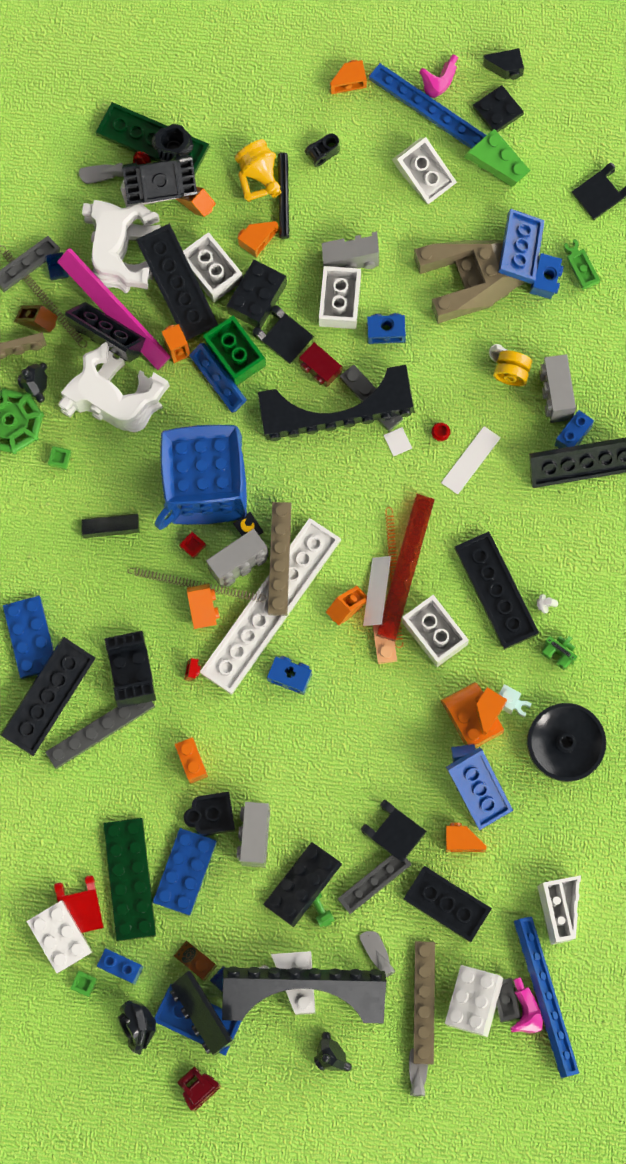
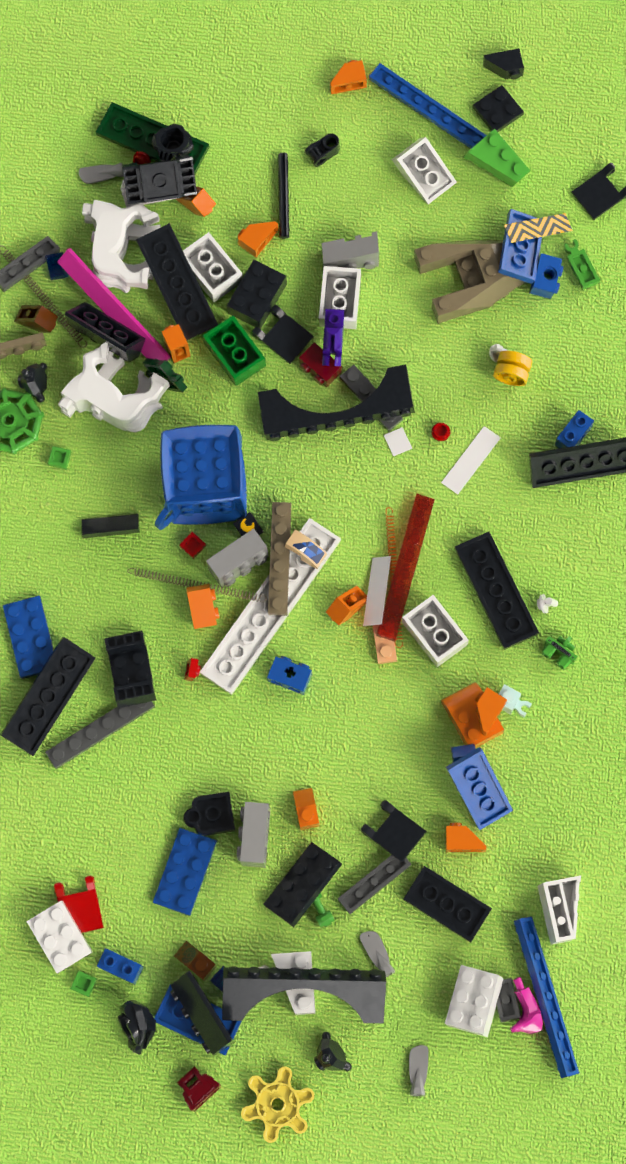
(129, 879): dark green plate -> none
(164, 369): none -> dark green plate
(191, 760): orange brick -> none
(218, 377): blue plate -> none
(257, 163): yellow piece -> none
(263, 1109): none -> light yellow plate
(306, 548): none -> slope
(306, 809): none -> orange slope
(333, 336): none -> dark purple plate
(377, 335): blue brick -> none
(424, 1003): dark tan plate -> none
(436, 86): dark pink animal -> none
(538, 227): none -> sticker
(557, 388): light grey brick -> none
(566, 742): black dish -> none

